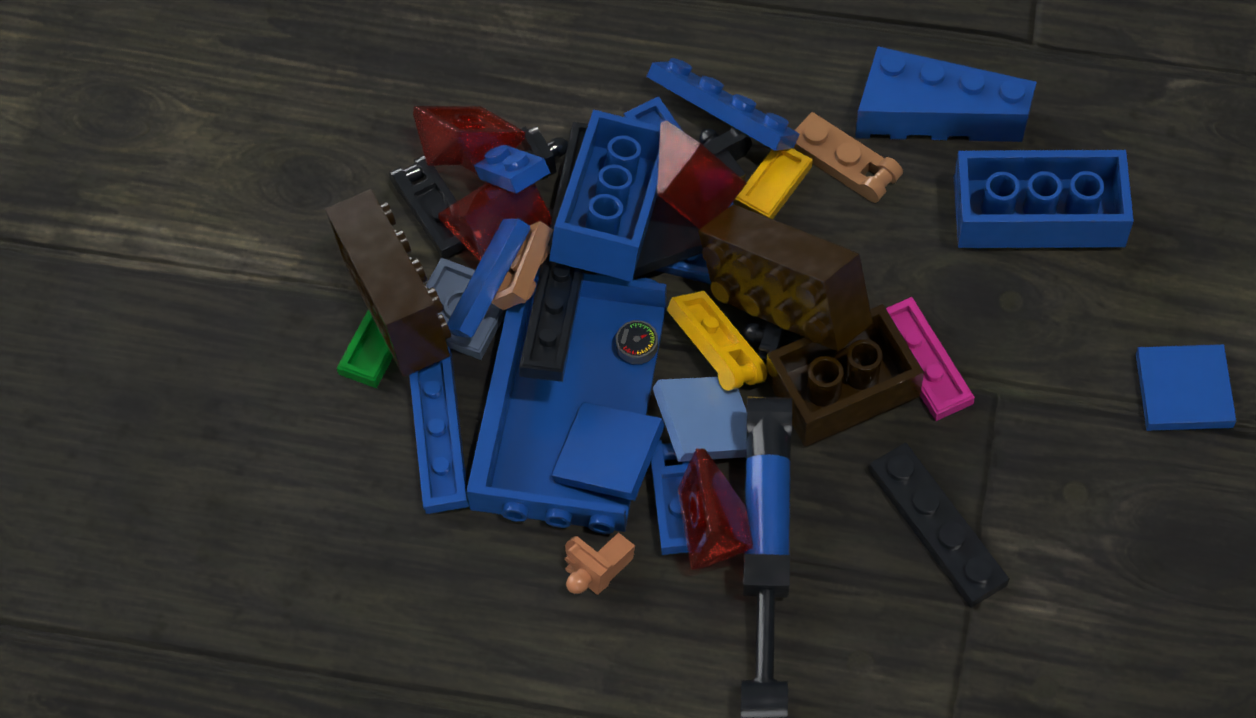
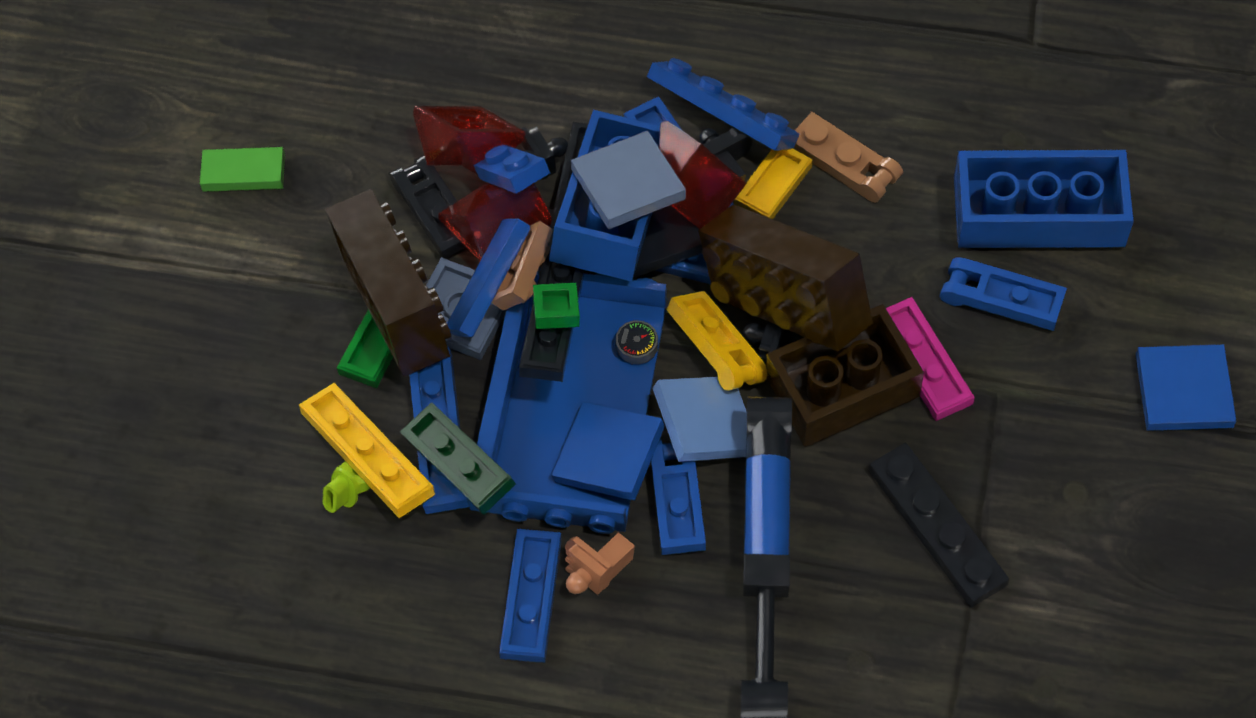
(242, 169): none -> bright green tile
(343, 488): none -> lime piece
(367, 450): none -> yellow tile
(458, 458): none -> dark green tile
(530, 595): none -> blue tile
(556, 305): none -> green plate
(628, 179): none -> sand blue tile
(711, 513): clear red slope -> none
(941, 100): blue wedge -> none
(1003, 293): none -> blue plate

